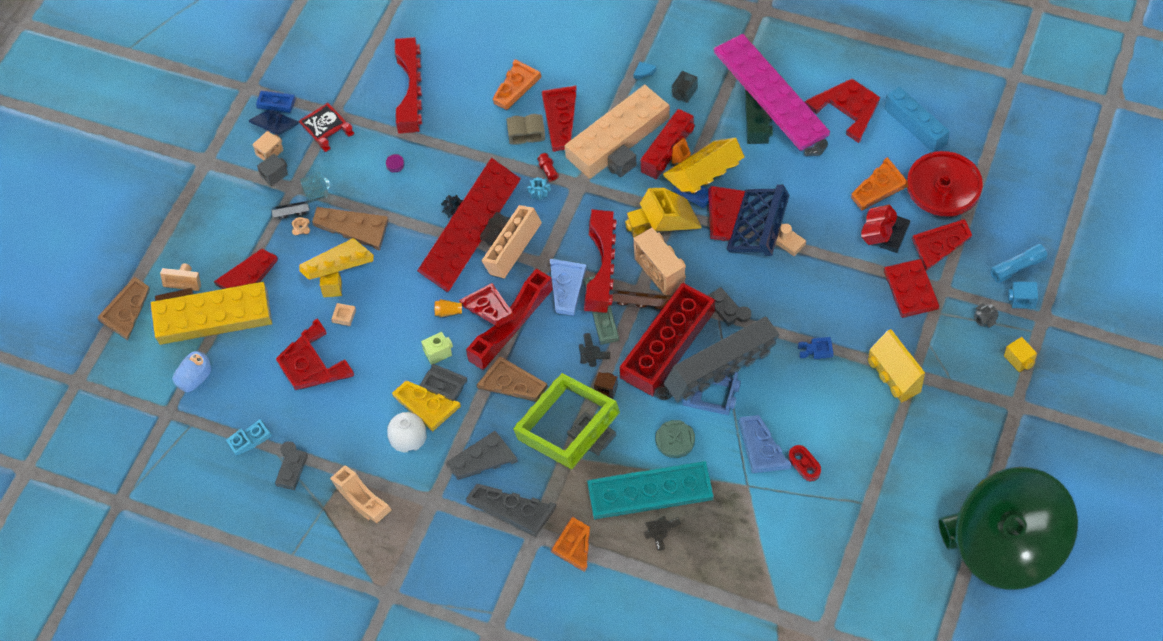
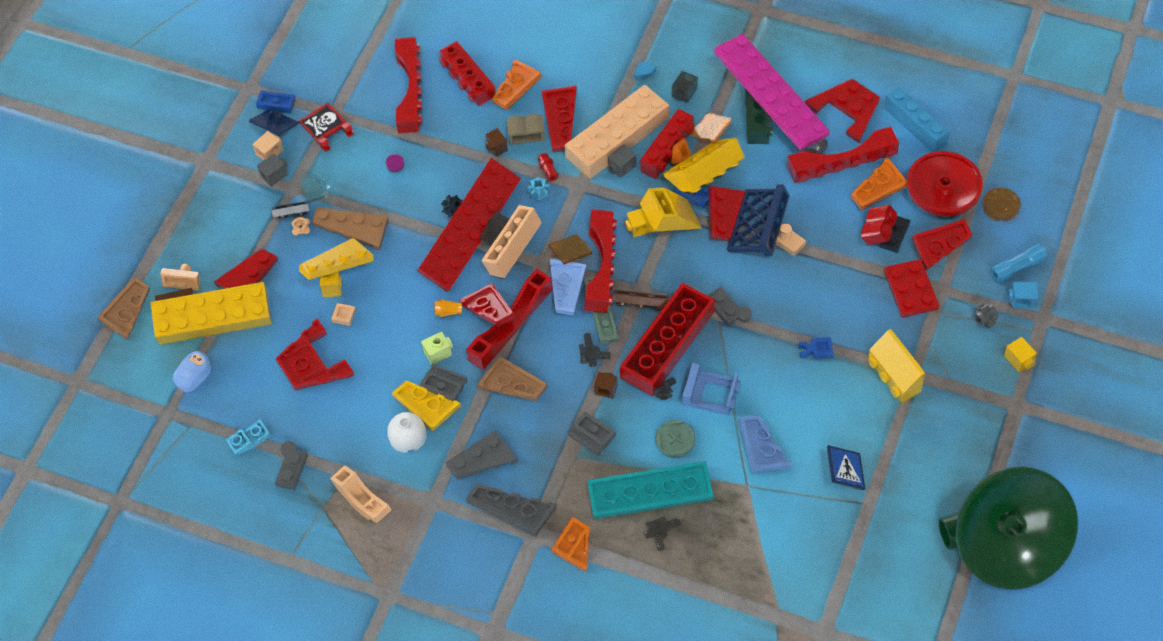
(467, 73): none -> red brick
(496, 142): none -> reddish brown plate
(570, 249): none -> clear orange piece
(588, 435): lime window -> none
(659, 261): light nougat brick -> none
(711, 127): none -> clear orange piece
(721, 359): dark grey brick -> none
(805, 464): red plate -> none
(809, 165): none -> red arch
(845, 467): none -> piece
(1001, 204): none -> clear orange tile

